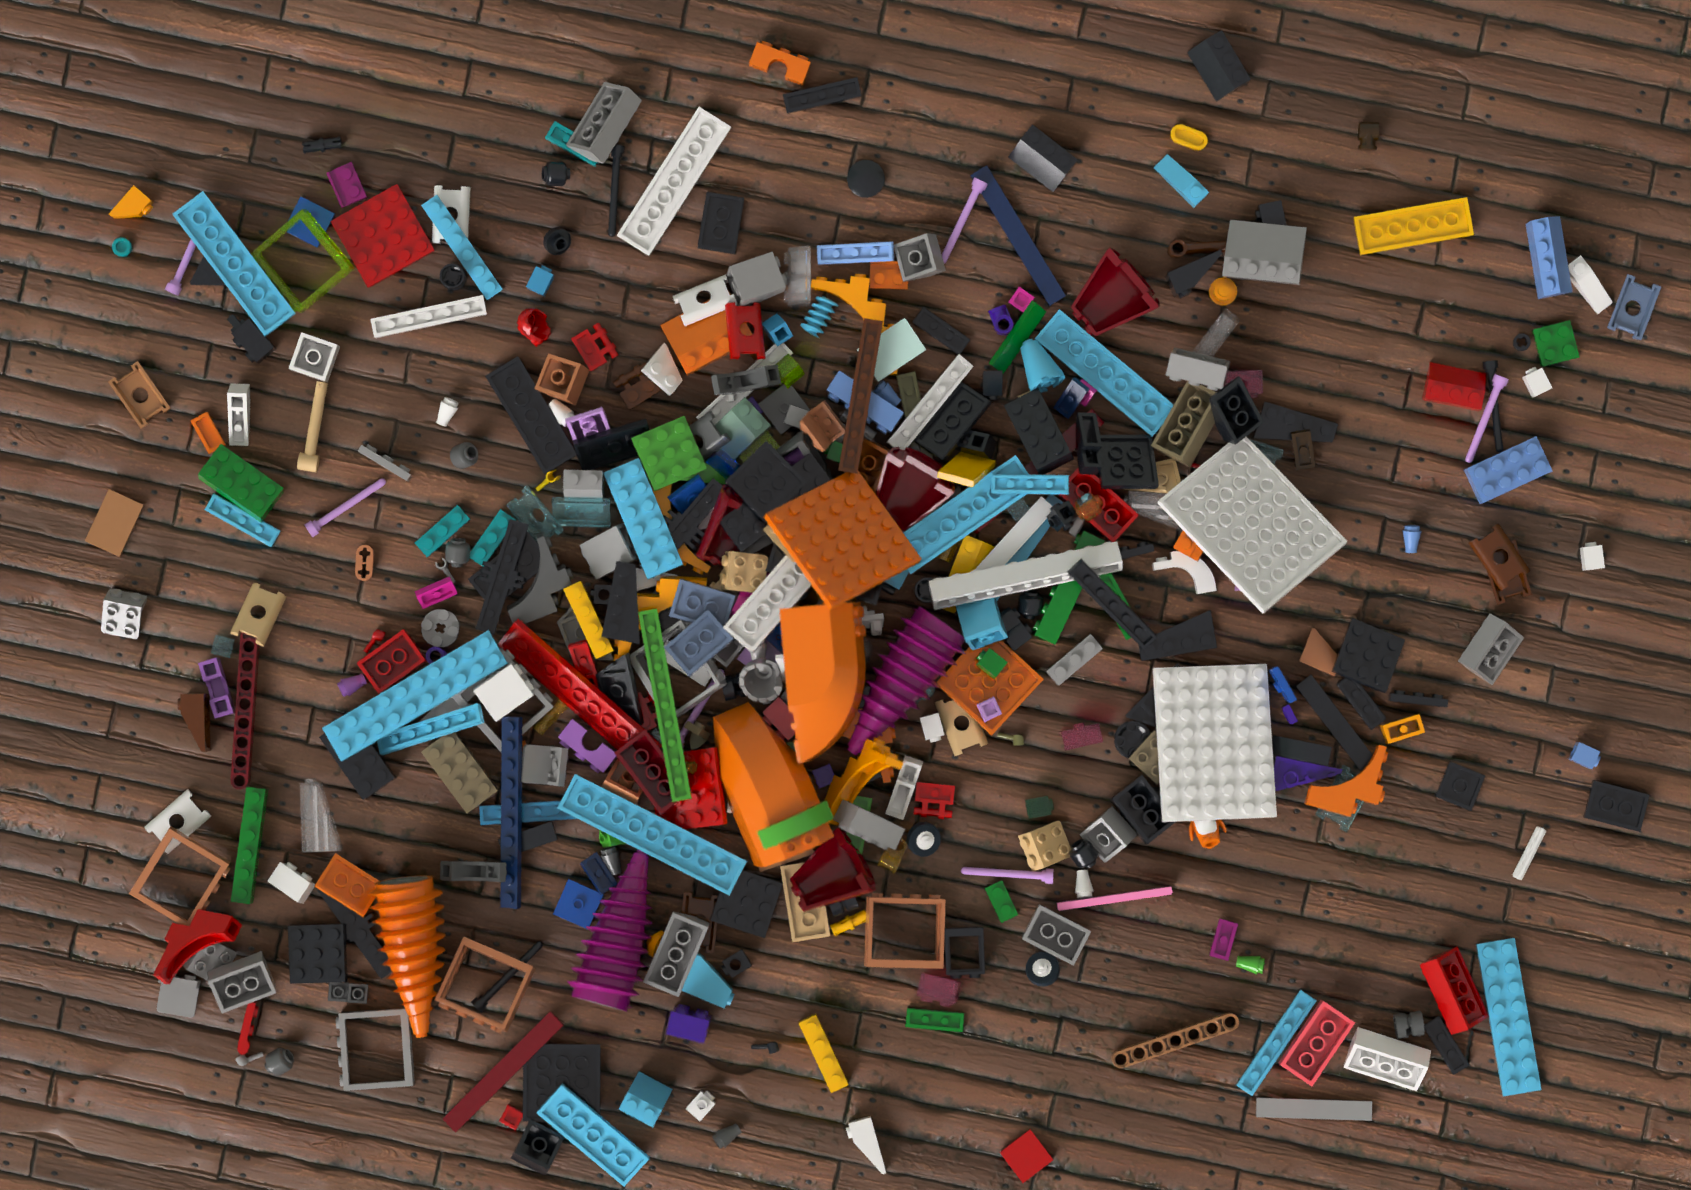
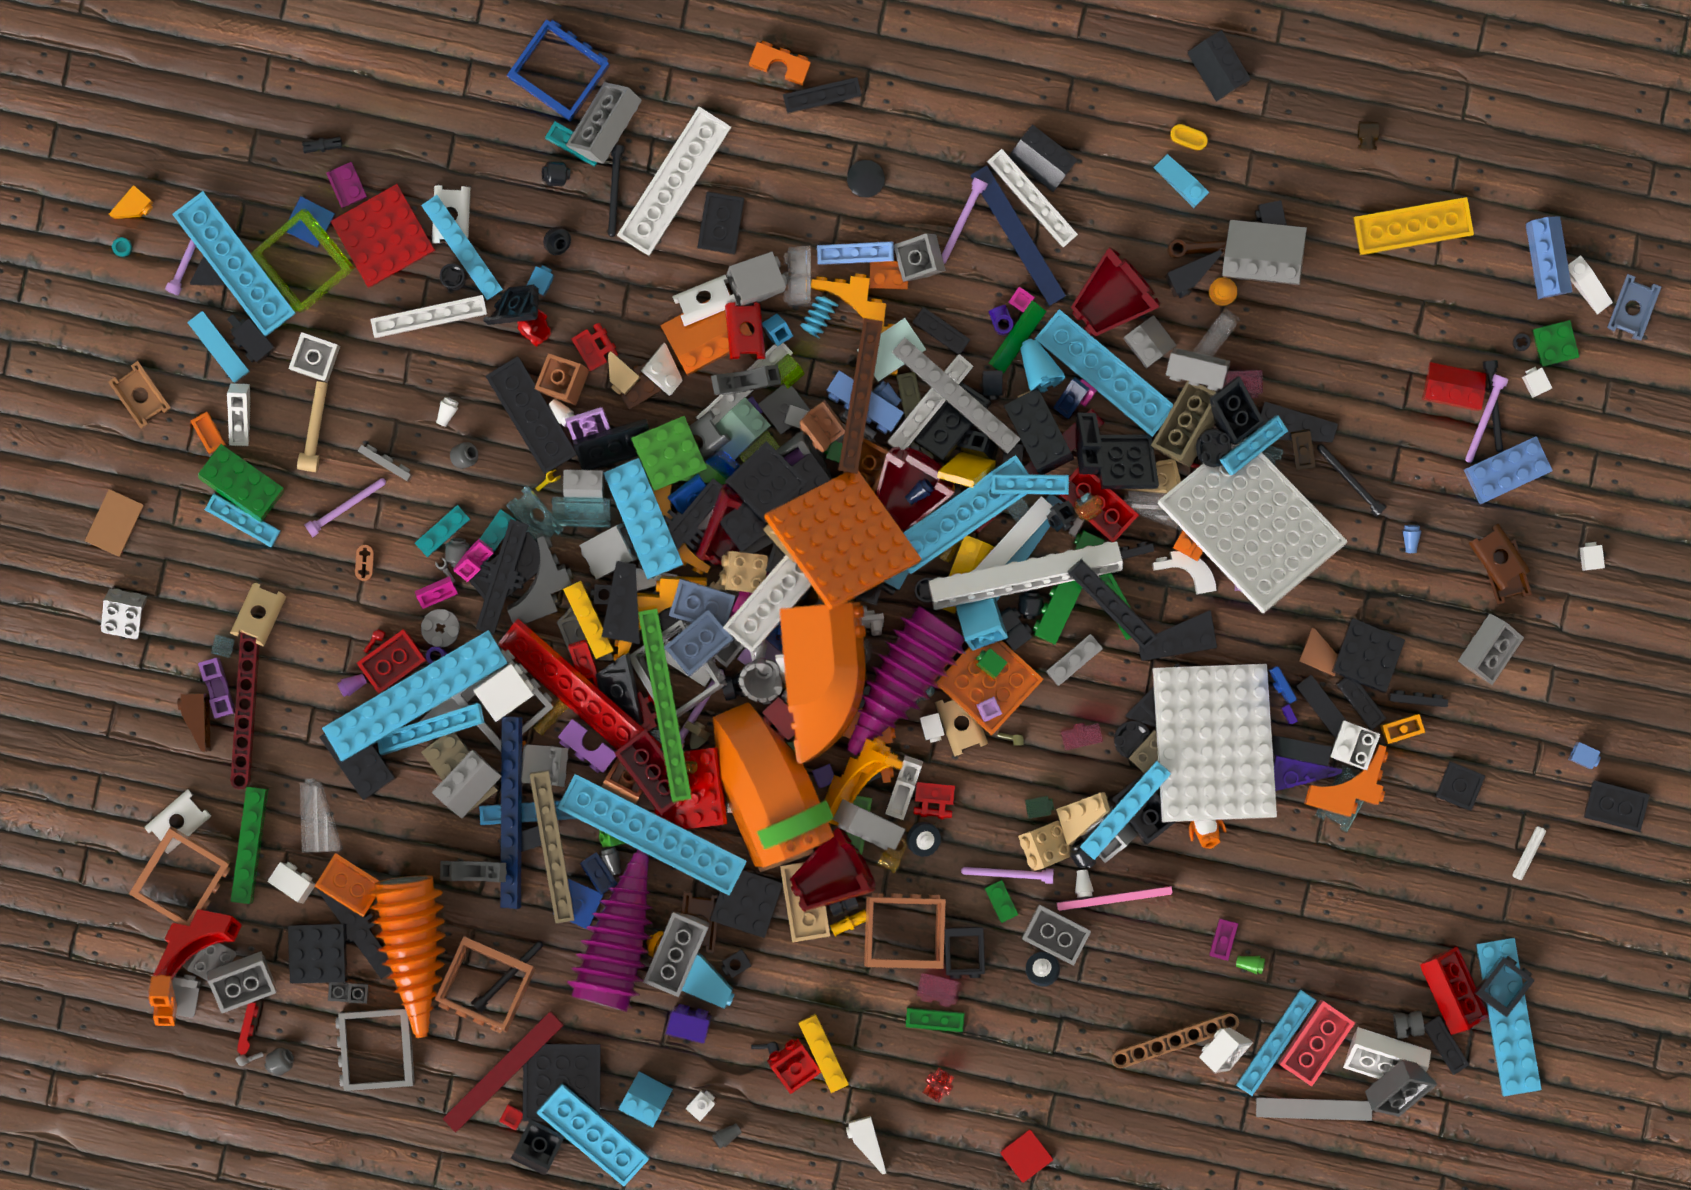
(163, 999): none -> orange arch
(218, 347): none -> medium azure tile
(466, 784): none -> light grey slope
(471, 561): none -> dark pink slope
(516, 305): none -> black wing
(552, 846): none -> dark tan plate
(570, 38): none -> blue window
(621, 375): none -> tan slope
(793, 1065): none -> red plate
(920, 491): none -> dark blue cone
(941, 1082): none -> clear red brick
(956, 395): none -> light grey plate
(1017, 450): none -> black plate
(1032, 198): none -> white plate
(1081, 815): none -> tan wing
(1125, 810): none -> medium azure plate
(1149, 341): none -> light grey slope
(1213, 446): none -> black dish
(1225, 1050): none -> white slope
(1254, 445): none -> medium azure tile
(1354, 745): none -> white slope
(1376, 506): none -> black piece
(1399, 1088): none -> dark grey slope
(1509, 962): none -> black window

